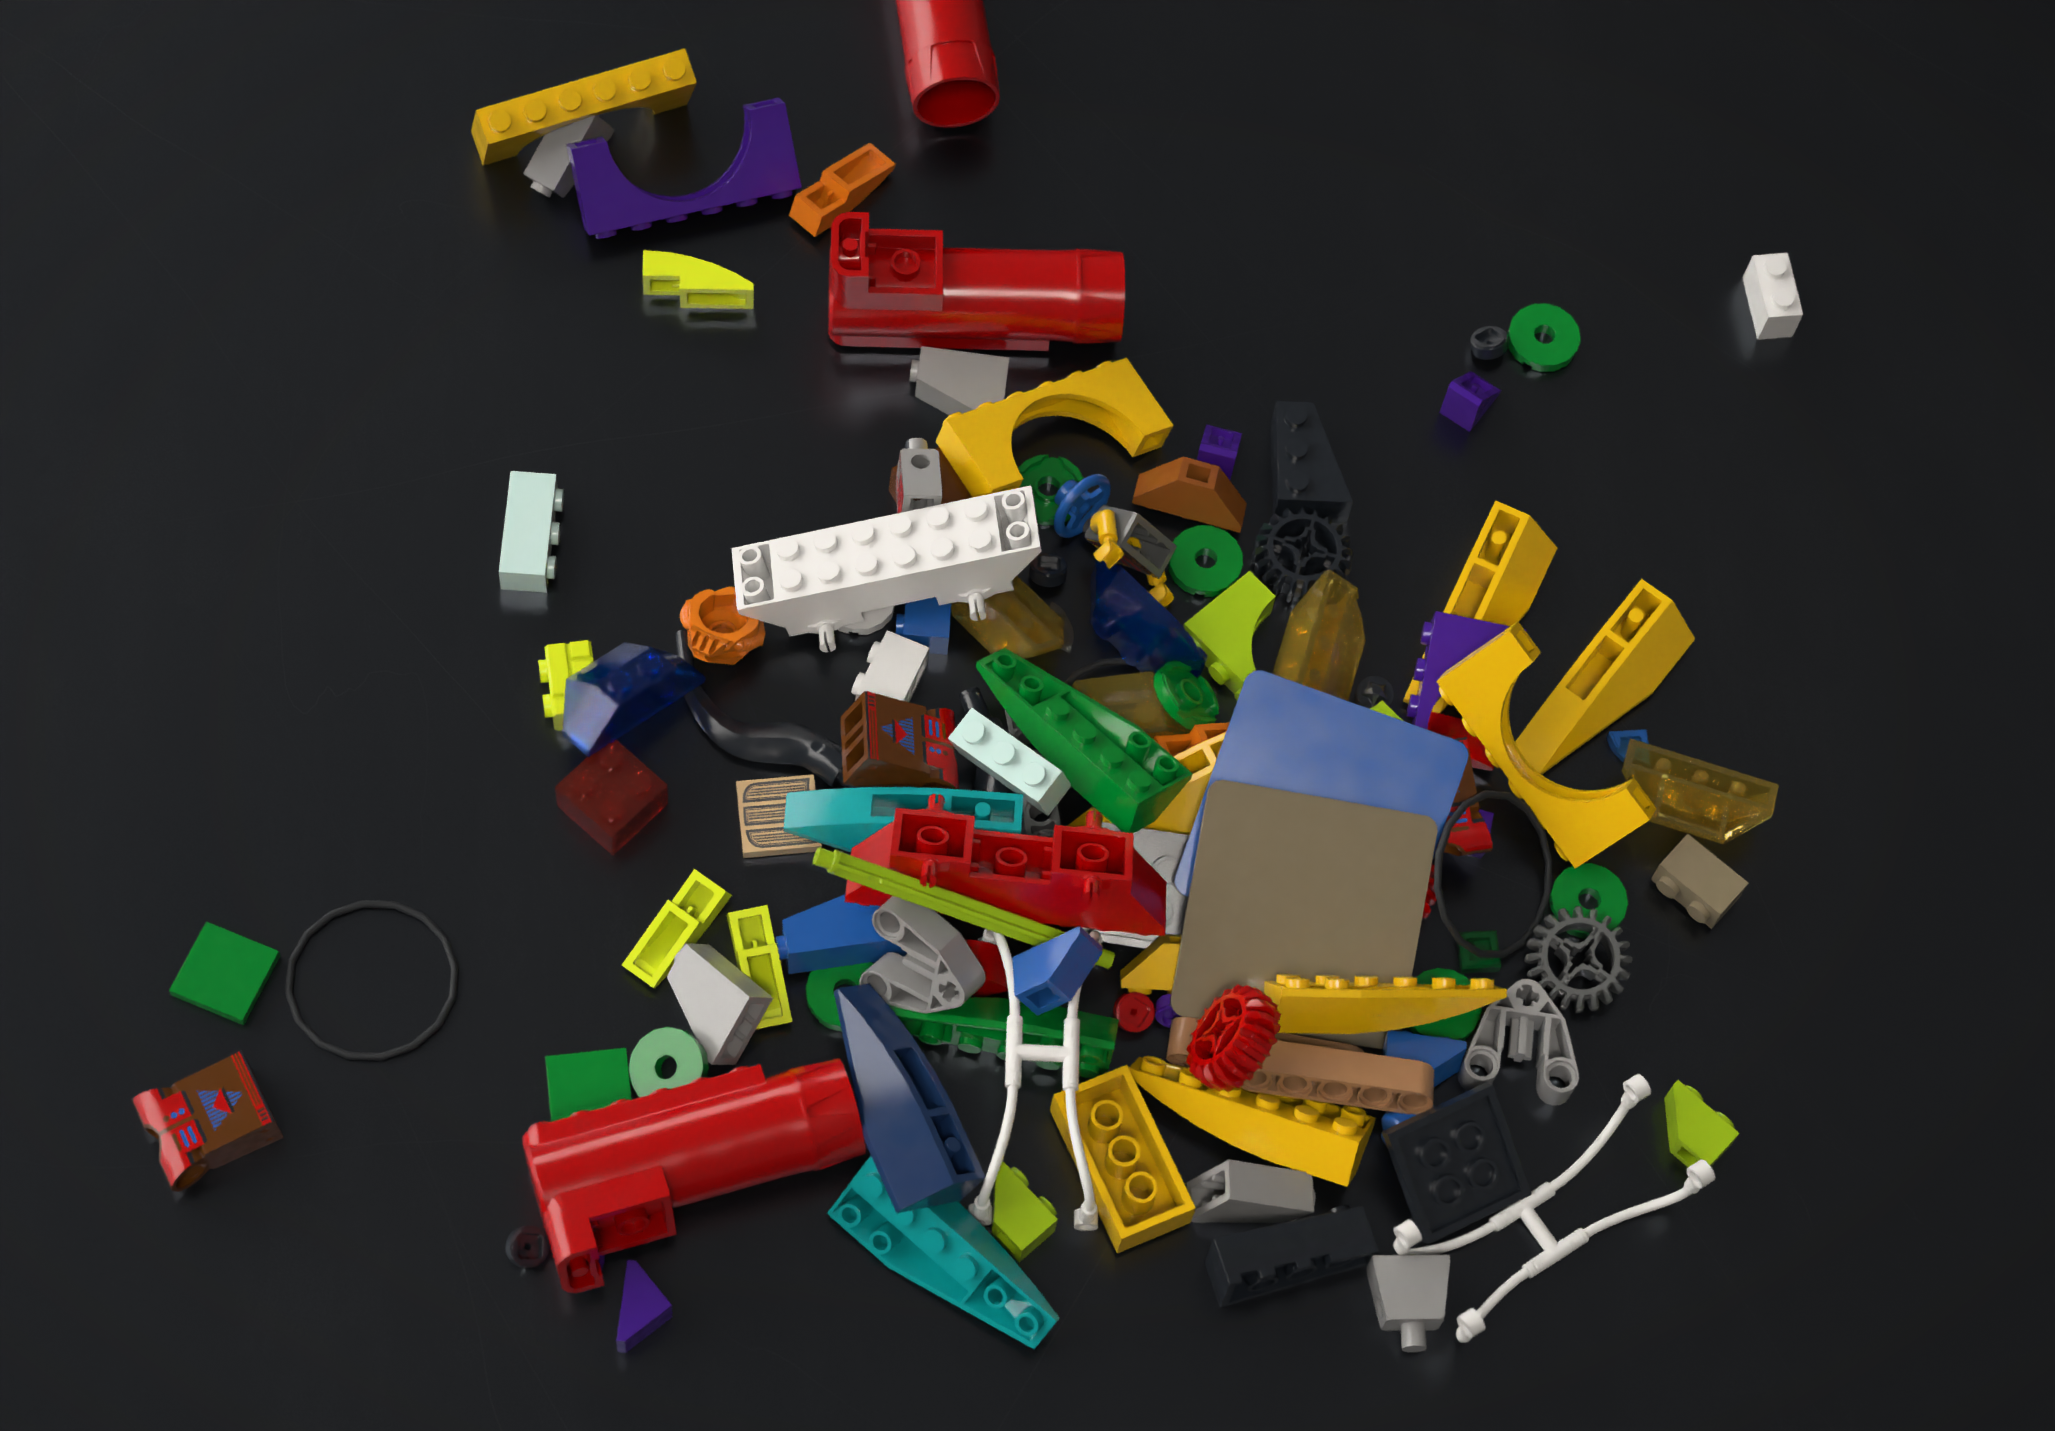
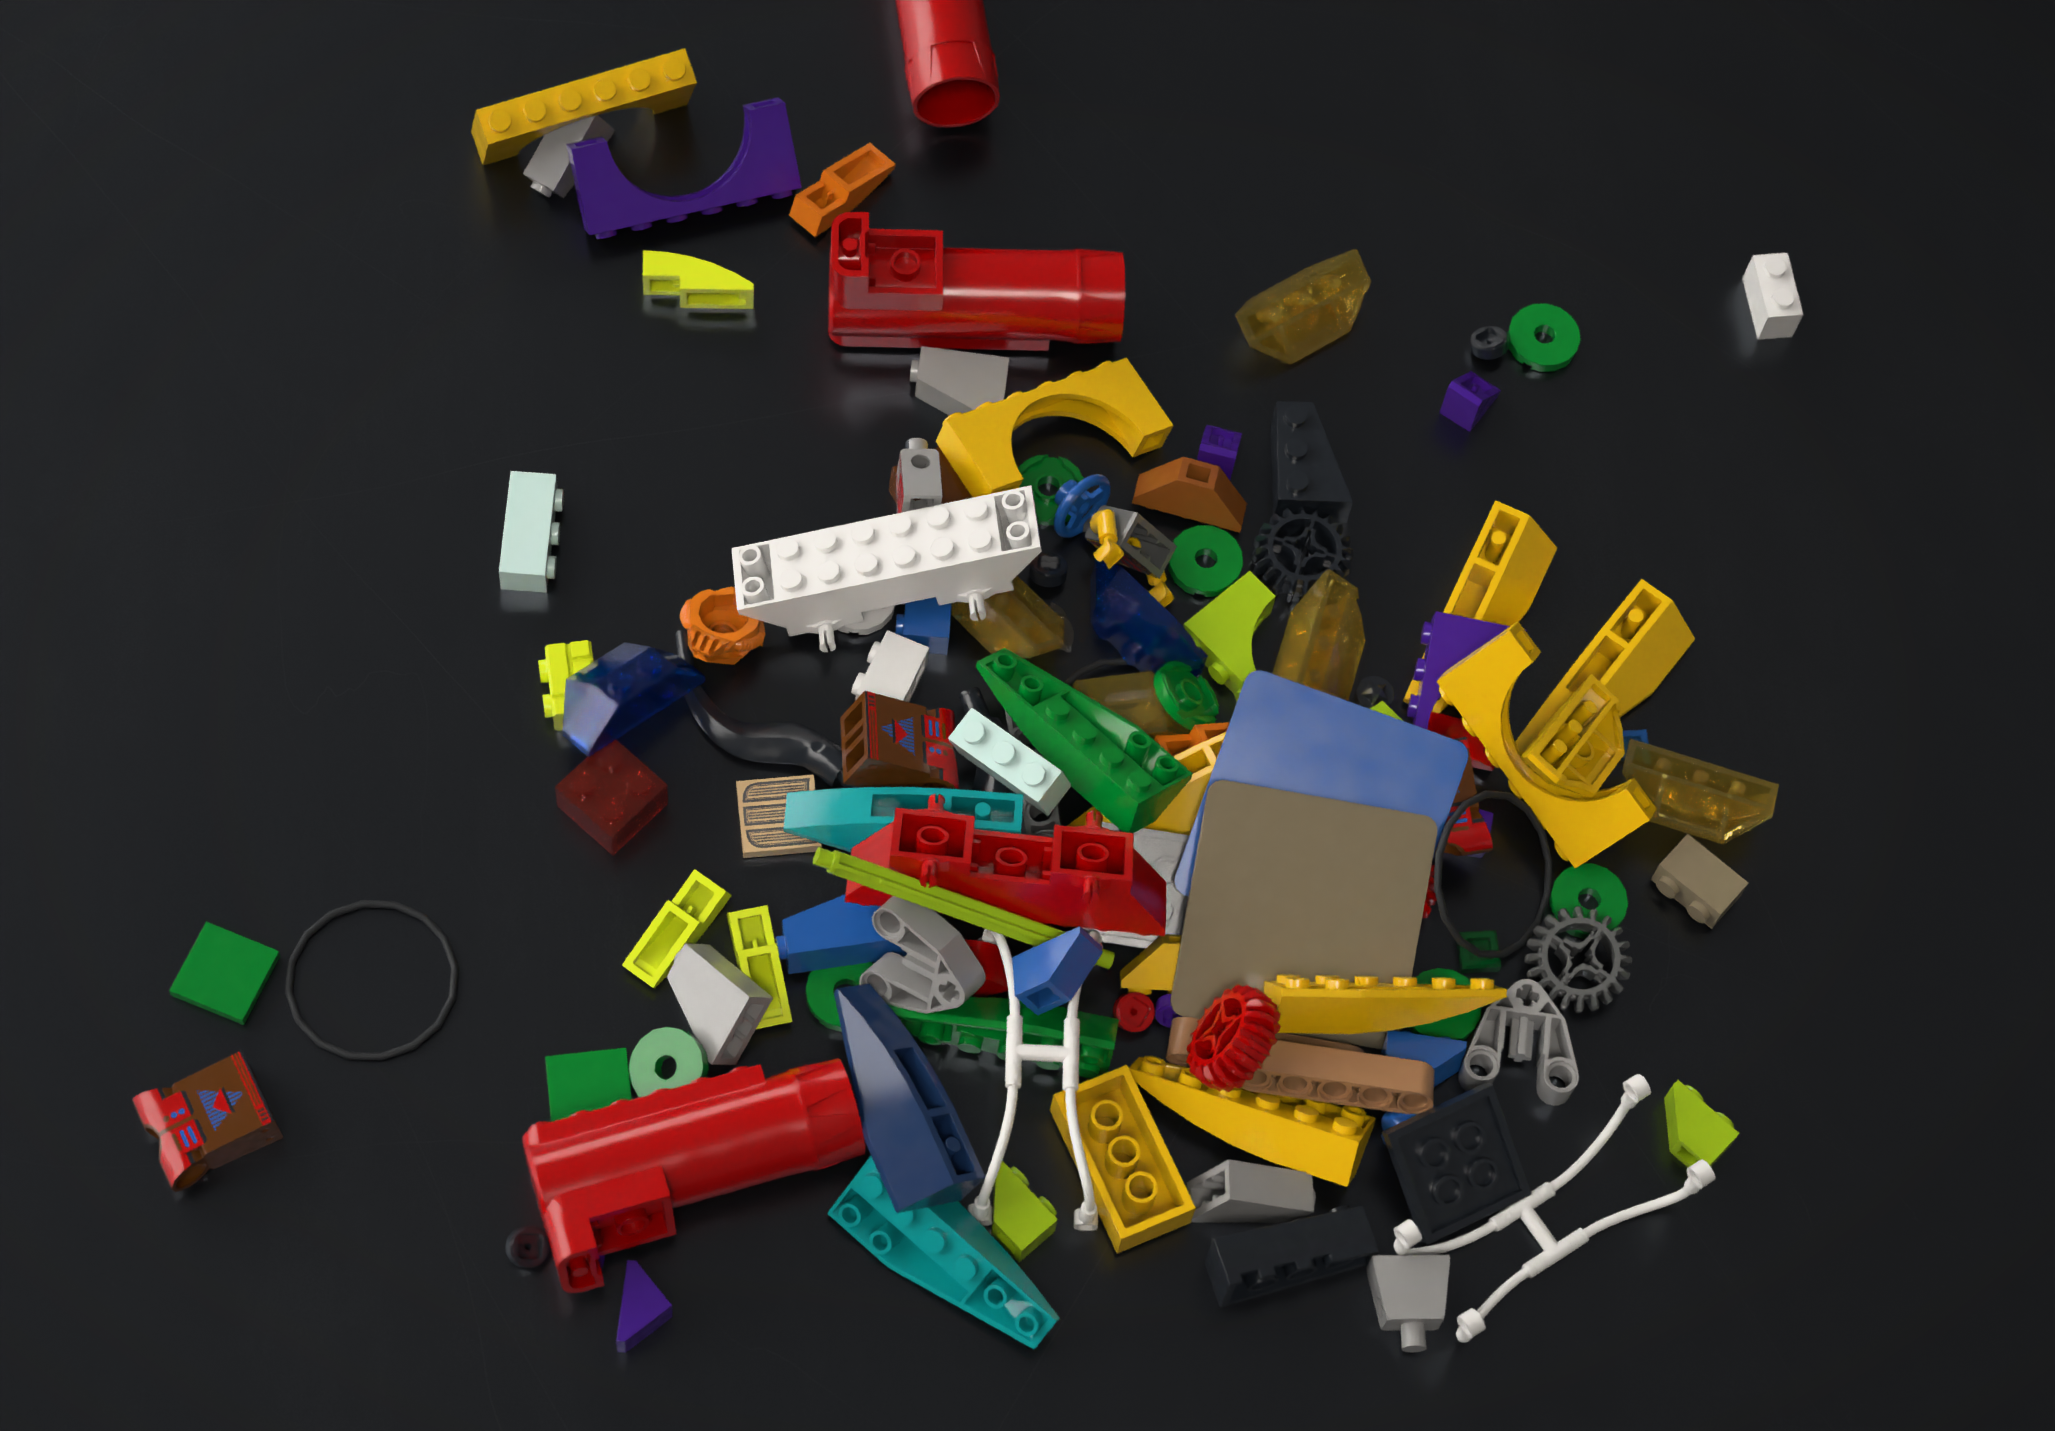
(1306, 308): none -> clear yellow wedge
(1579, 741): none -> yellow wedge

